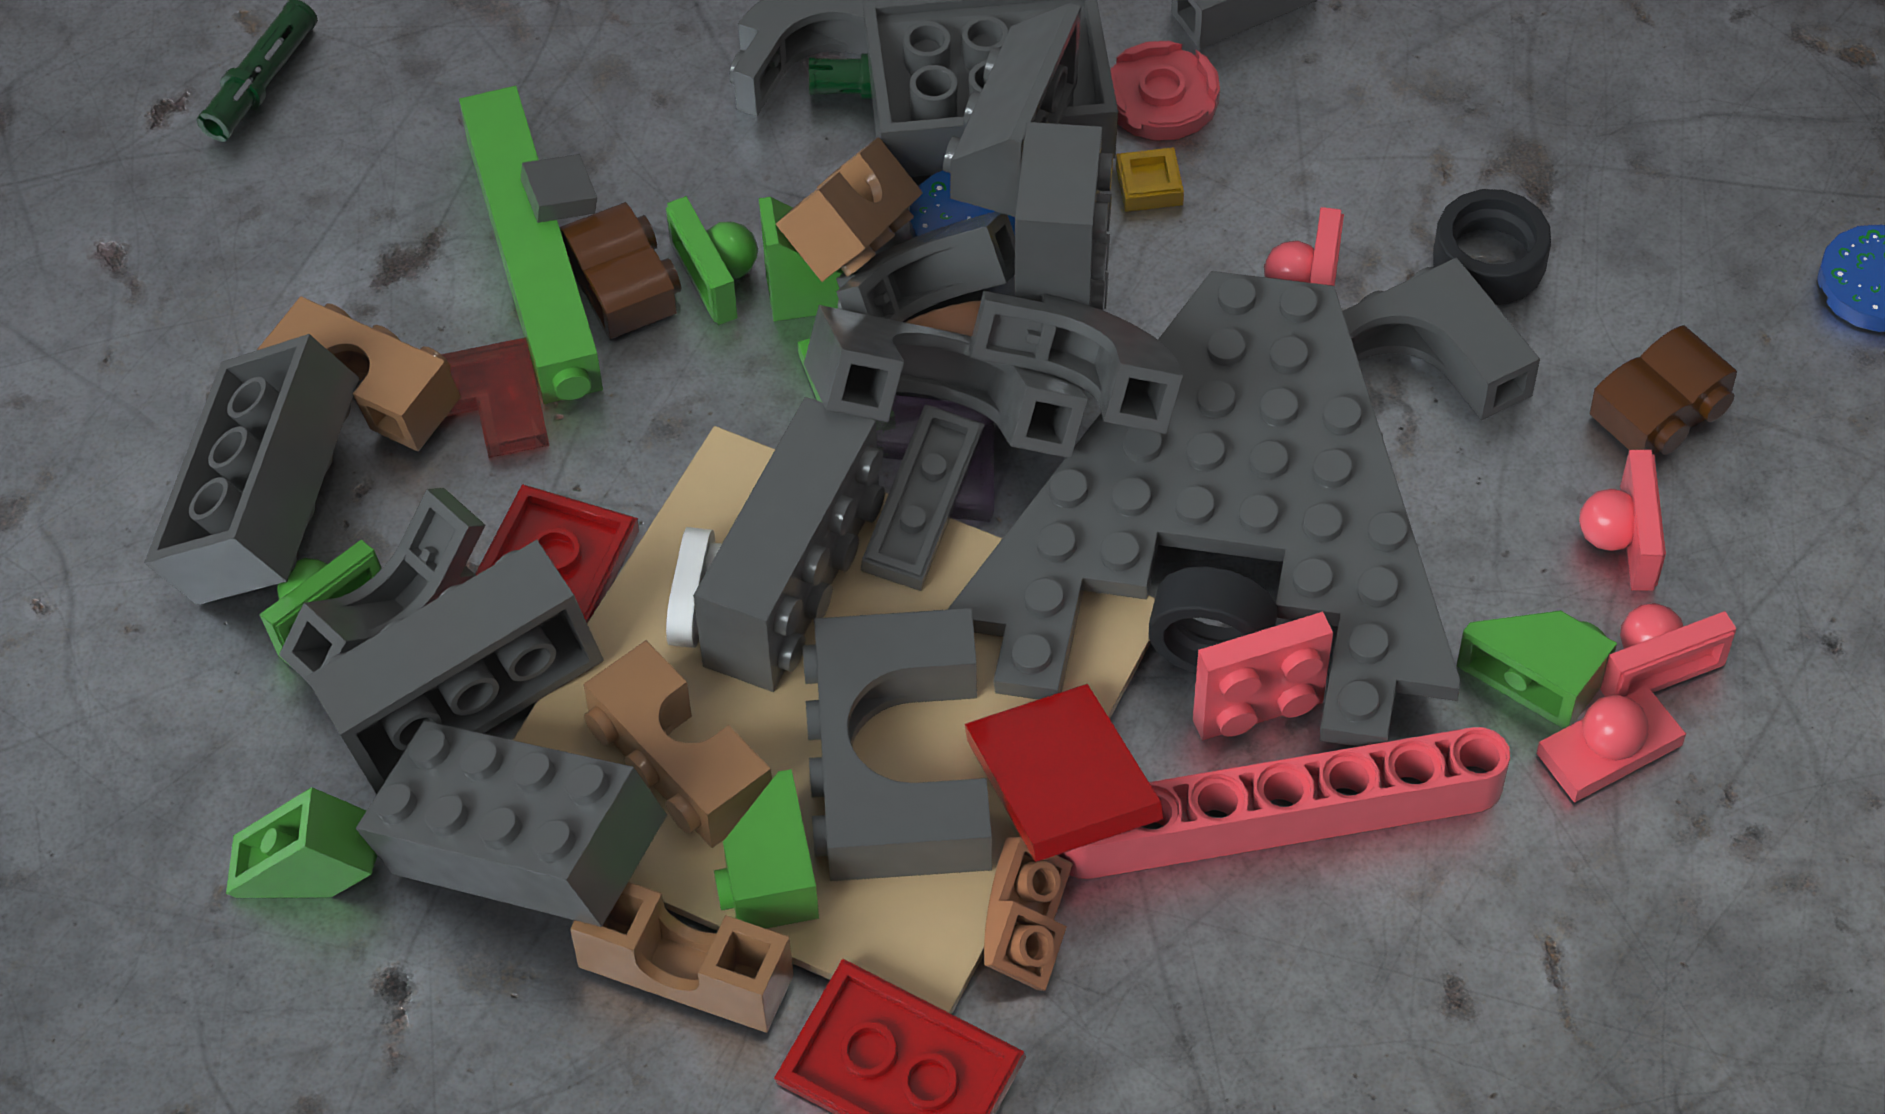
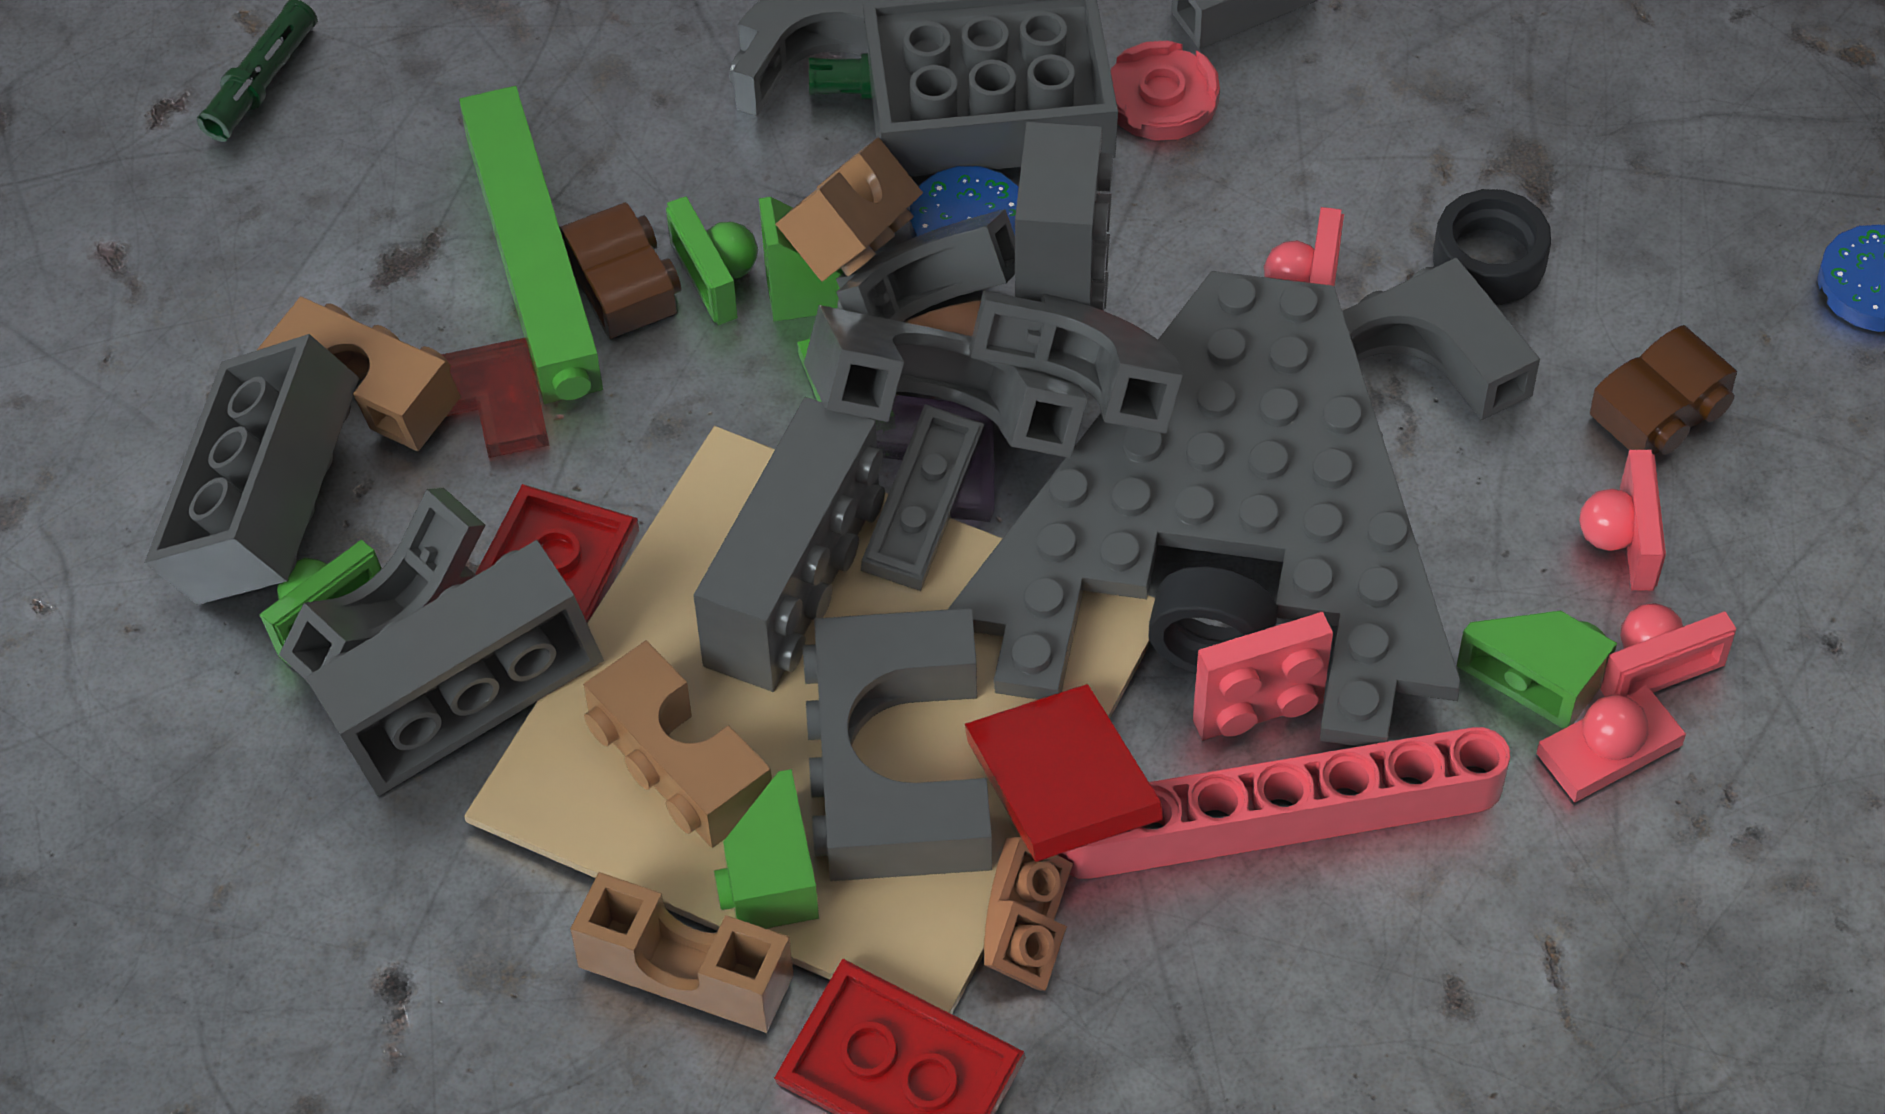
(301, 850): bright green slope -> none
(513, 822): dark grey brick -> none
(558, 188): dark grey tile -> none
(694, 559): white plate -> none
(1024, 83): dark grey slope -> none
(1149, 179): yellow tile -> none

